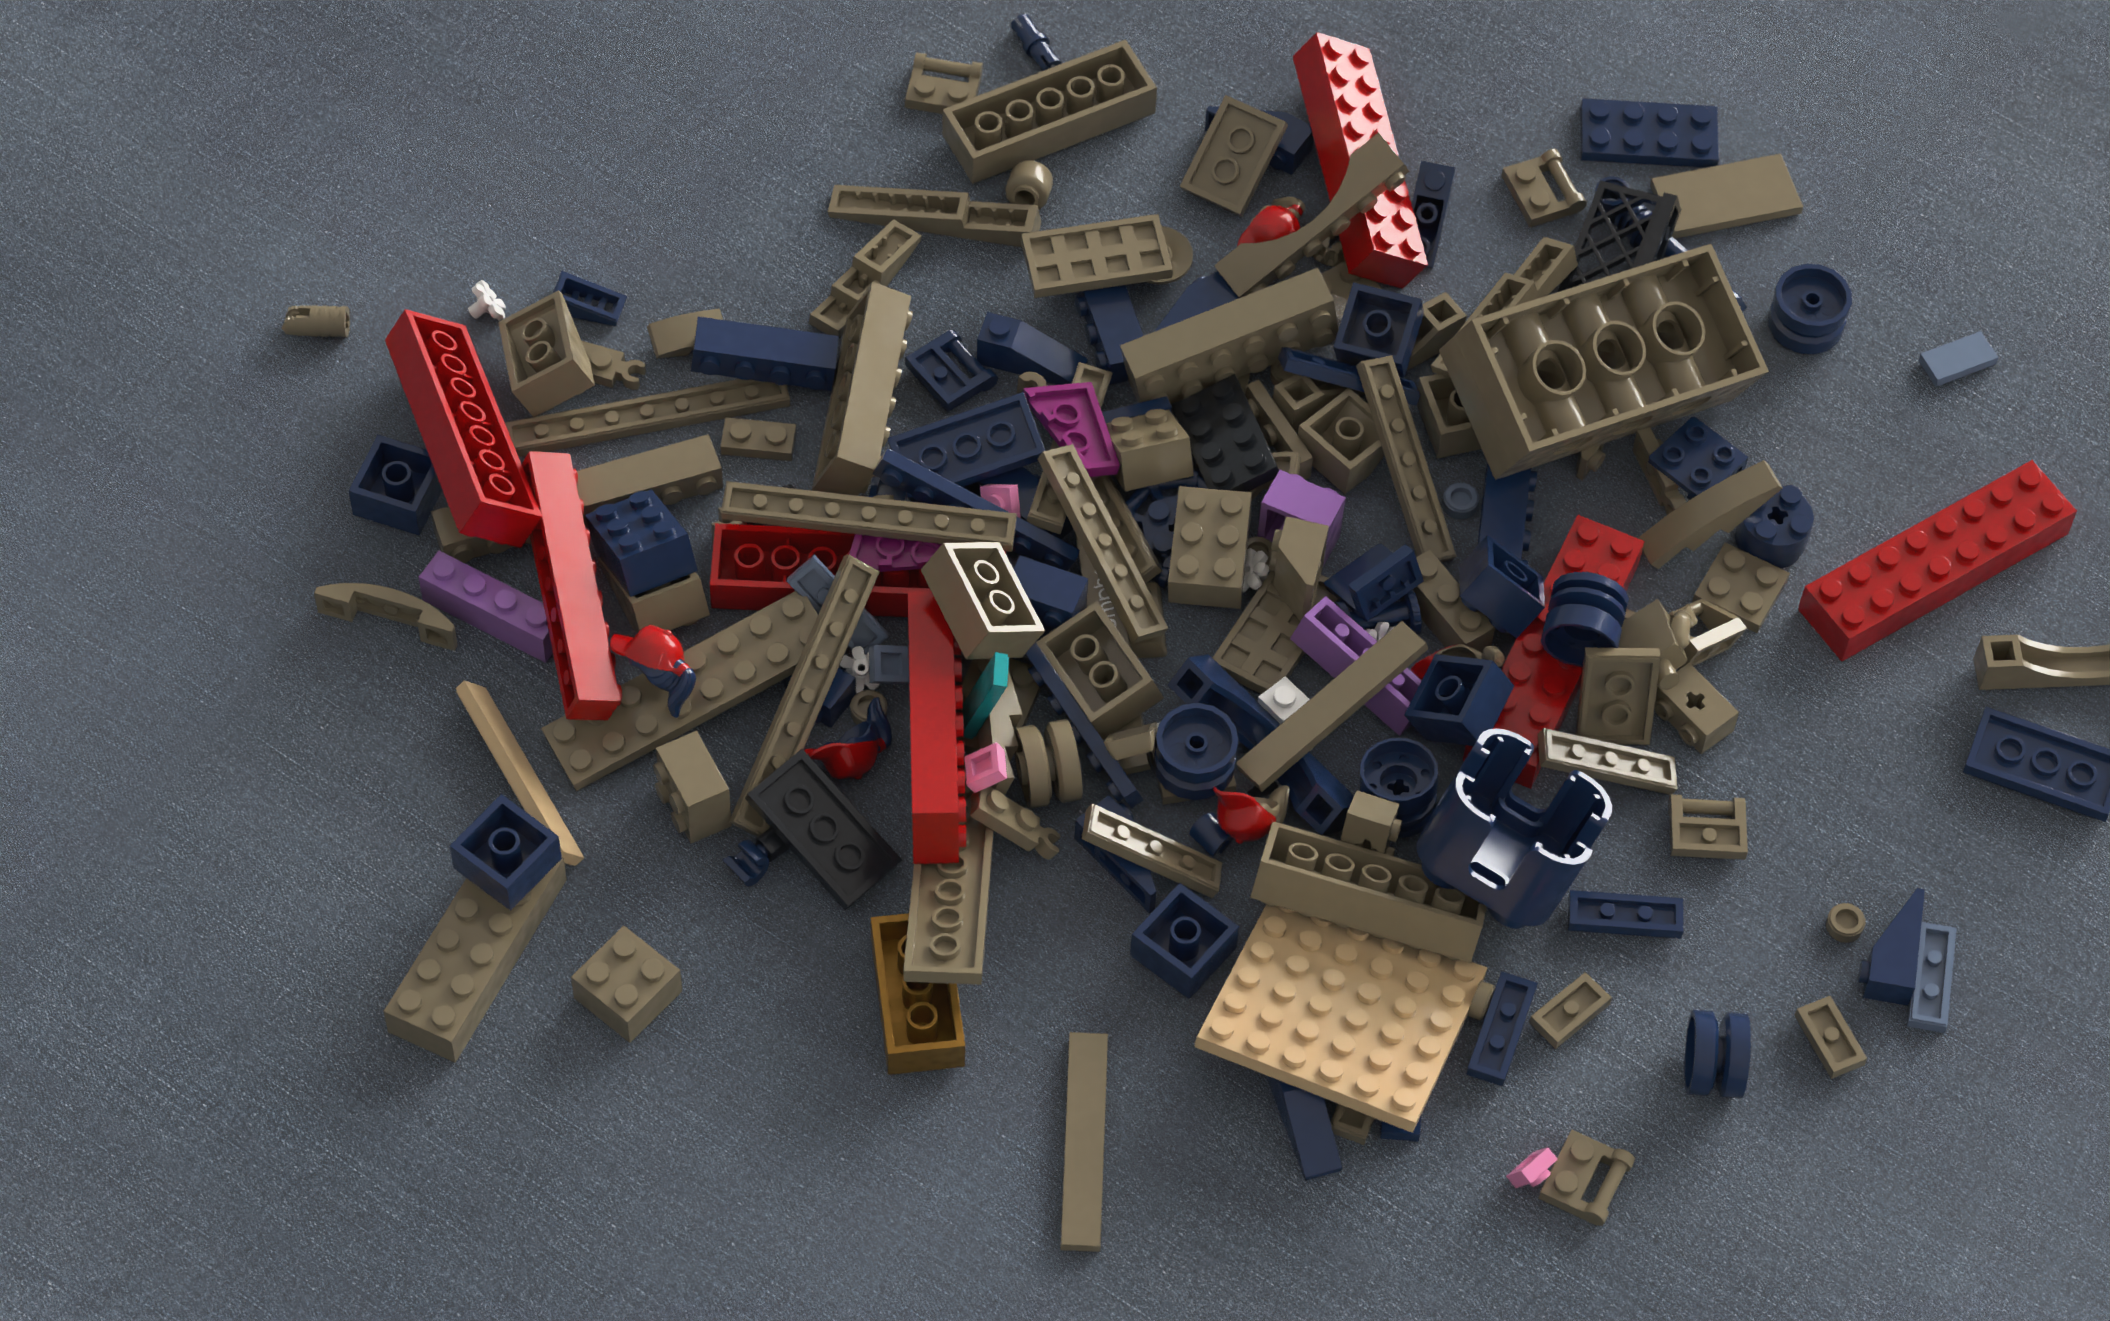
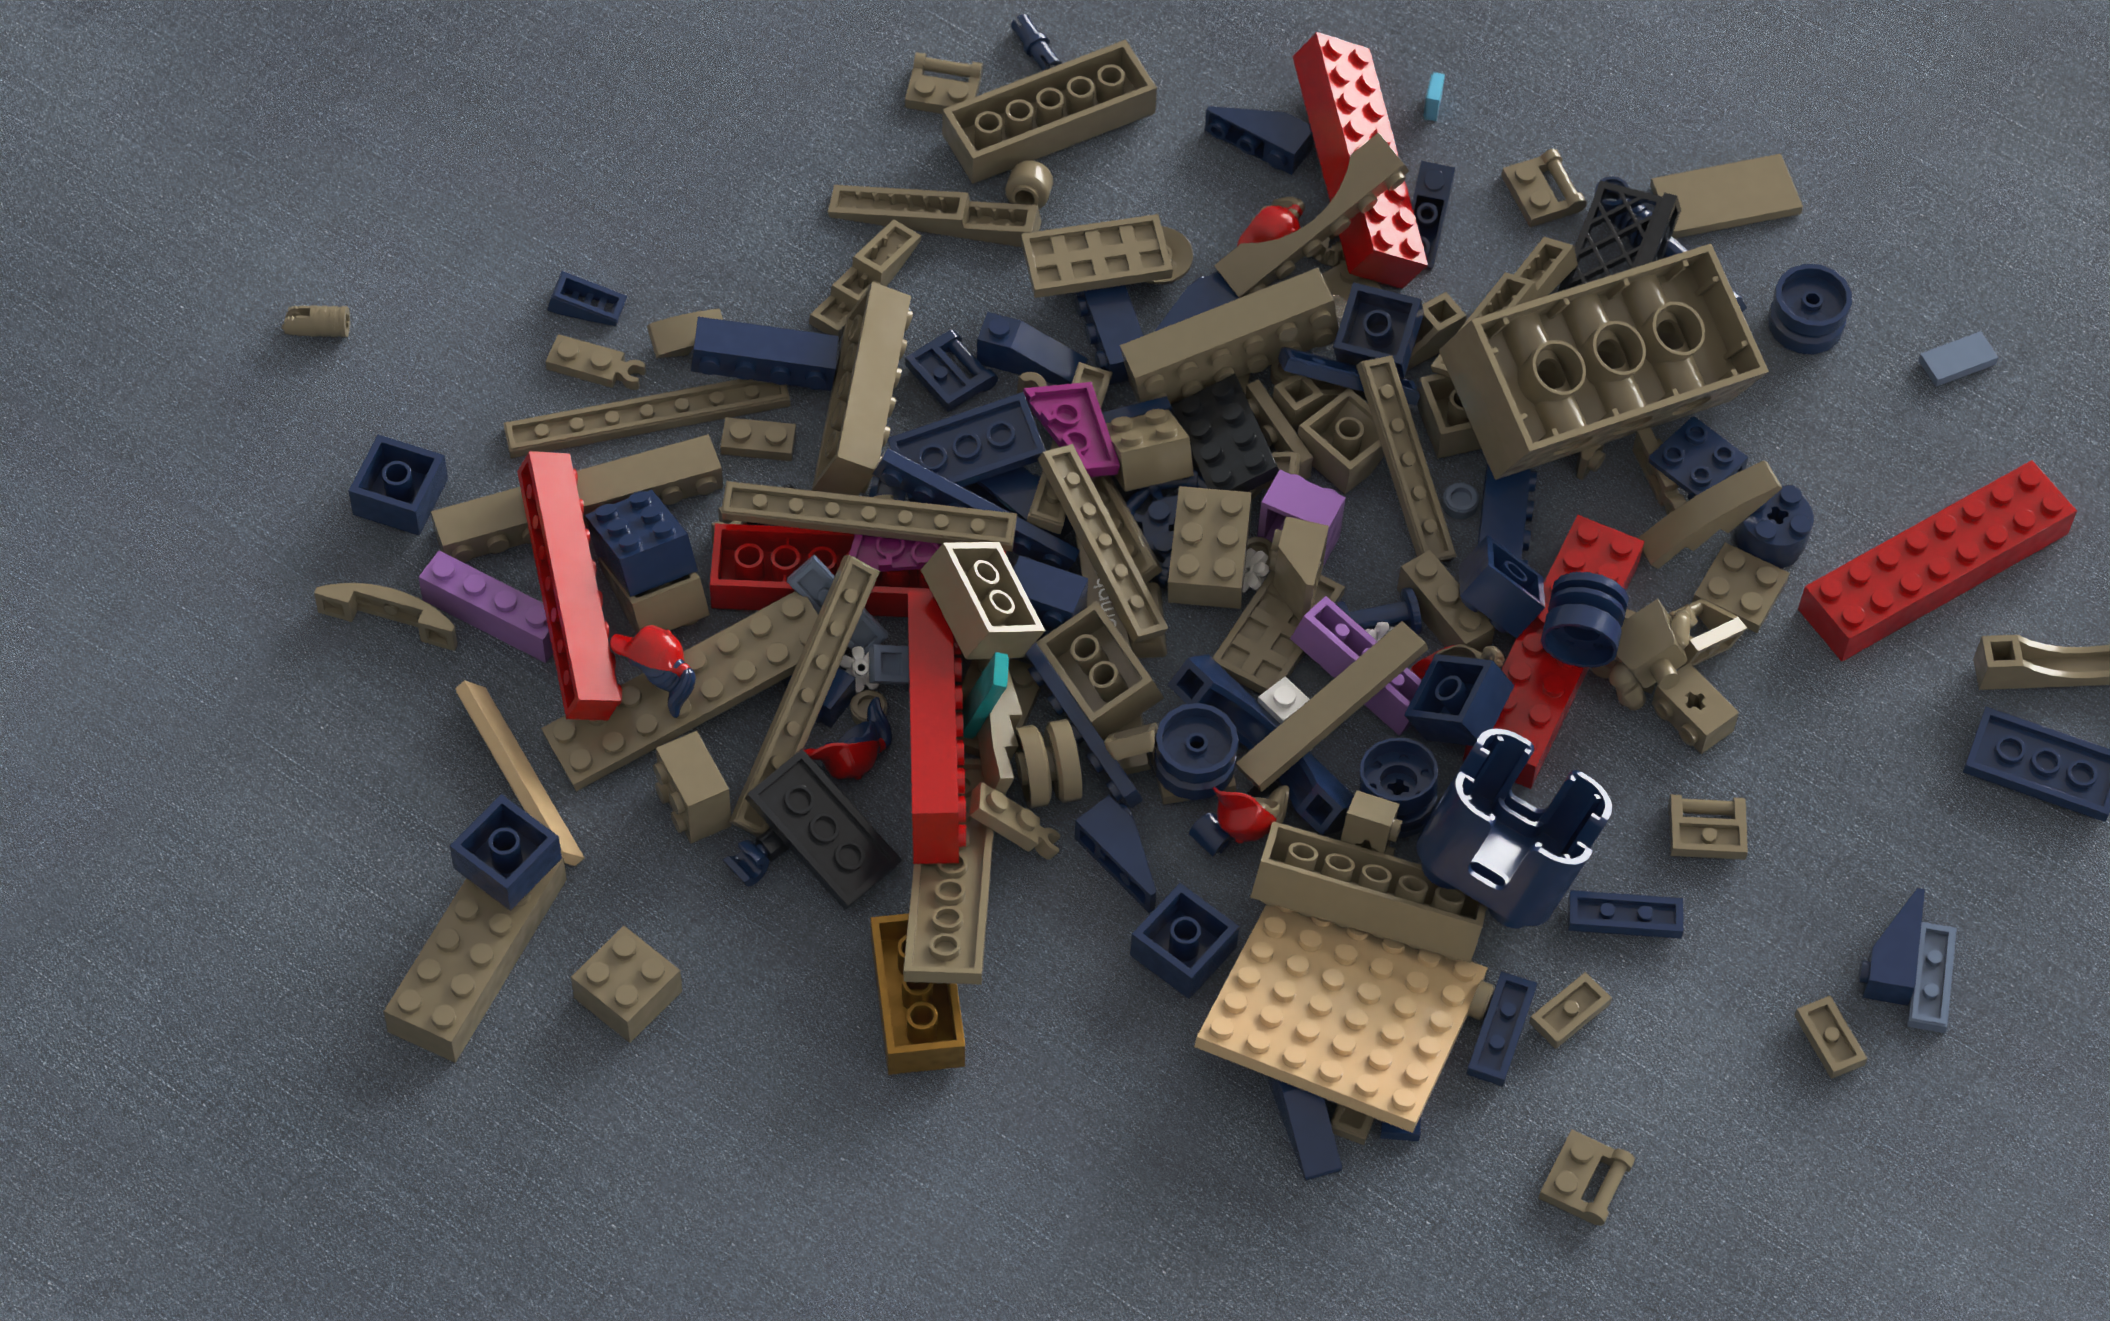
(463, 429): red brick -> none
(486, 302): white plant -> none
(545, 355): dark tan slope -> none
(985, 767): bright pink plate -> none
(1002, 495): bright pink plate -> none
(1084, 1142): dark tan tile -> none
(1152, 850): dark tan tile -> none
(1233, 155): dark tan plate -> none
(1376, 580): dark blue bracket -> none
(1433, 96): none -> medium azure tile
(1533, 1169): bright pink plate -> none
(1607, 761): dark tan tile -> none
(1618, 694): dark tan tile -> none
(1649, 133): dark blue plate -> none
(1717, 1054): dark blue wheel -> none
(1845, 922): dark tan tile -> none

